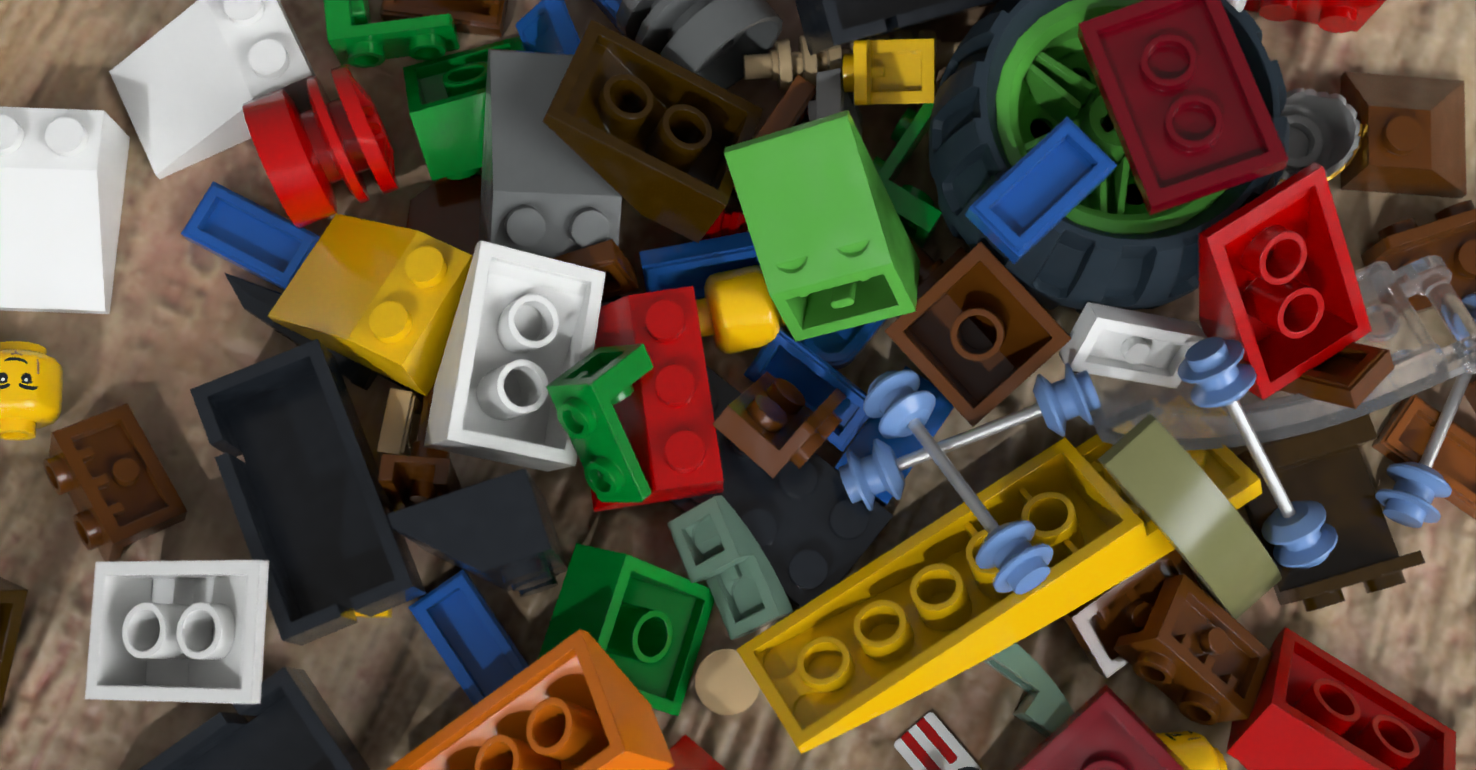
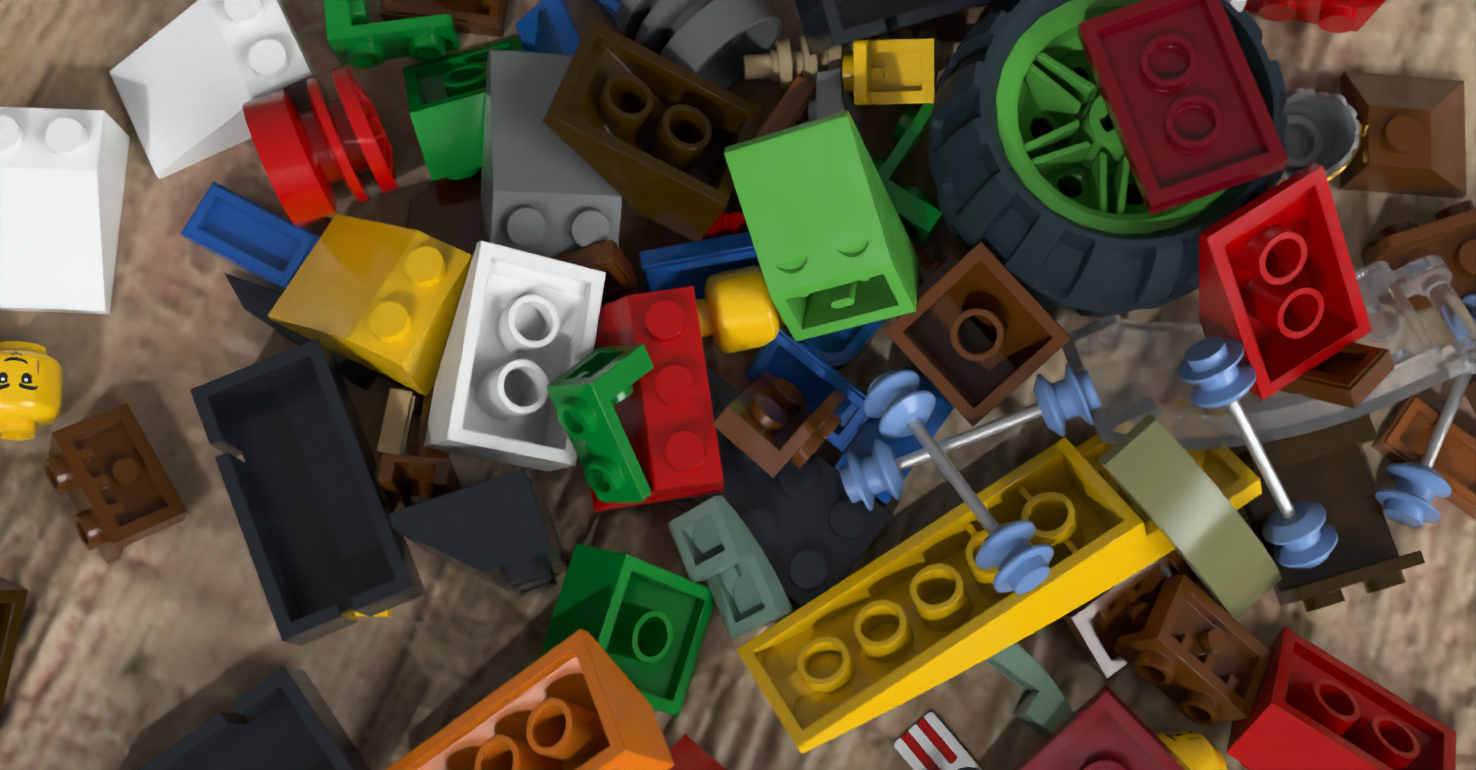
(178, 631): white slope -> none
(469, 636): blue tile -> none
(725, 683): tan tile -> none
(1040, 190): blue tile -> none
(1130, 345): white plate -> none

